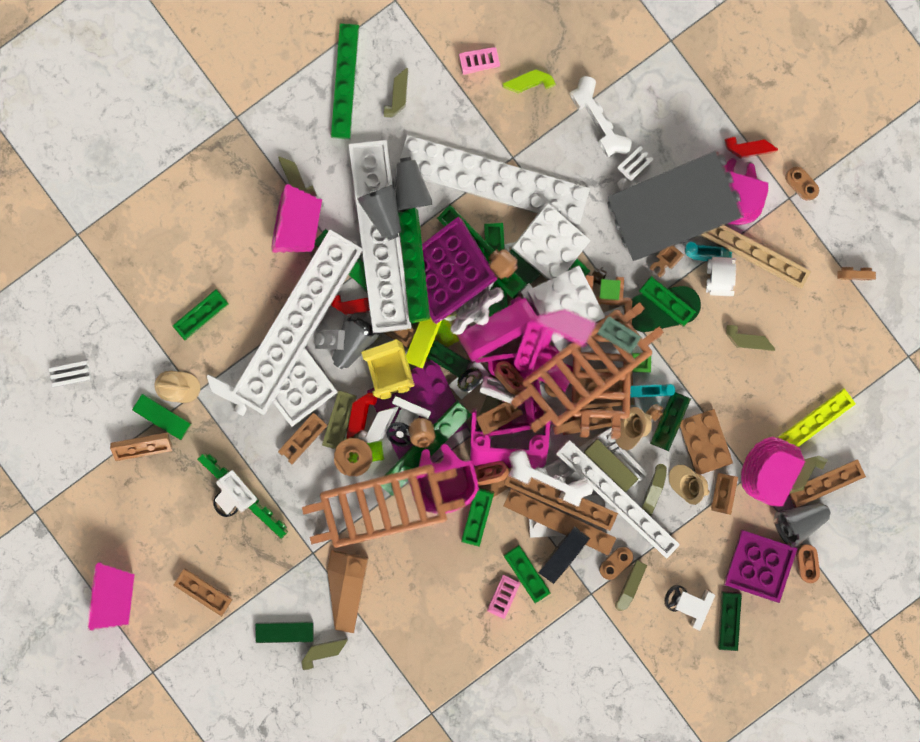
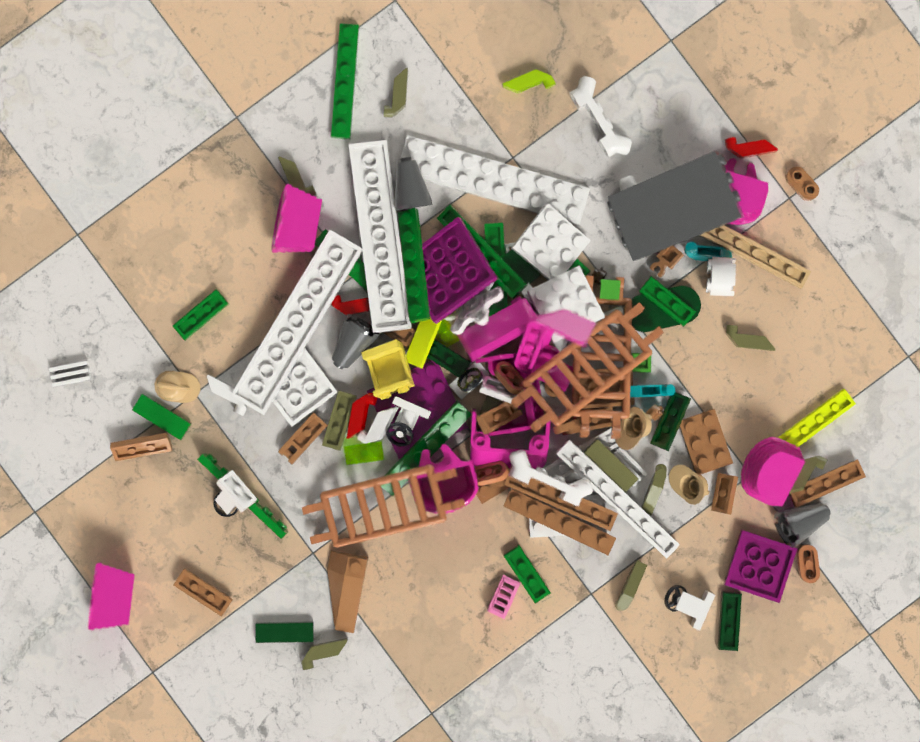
(330, 339): light grey plate -> none
(342, 454): medium nougat plate -> none
(382, 211): dark grey cone -> none
(421, 432): medium nougat head -> none
(477, 517): green tile -> none
(478, 53): bright pink slope -> none
(503, 263): medium nougat head -> none
(563, 555): black slope -> none
(616, 563): medium nougat plate -> none
(619, 335): sand green plate -> none
(642, 156): white tile -> none
(848, 274): medium nougat plate -> none

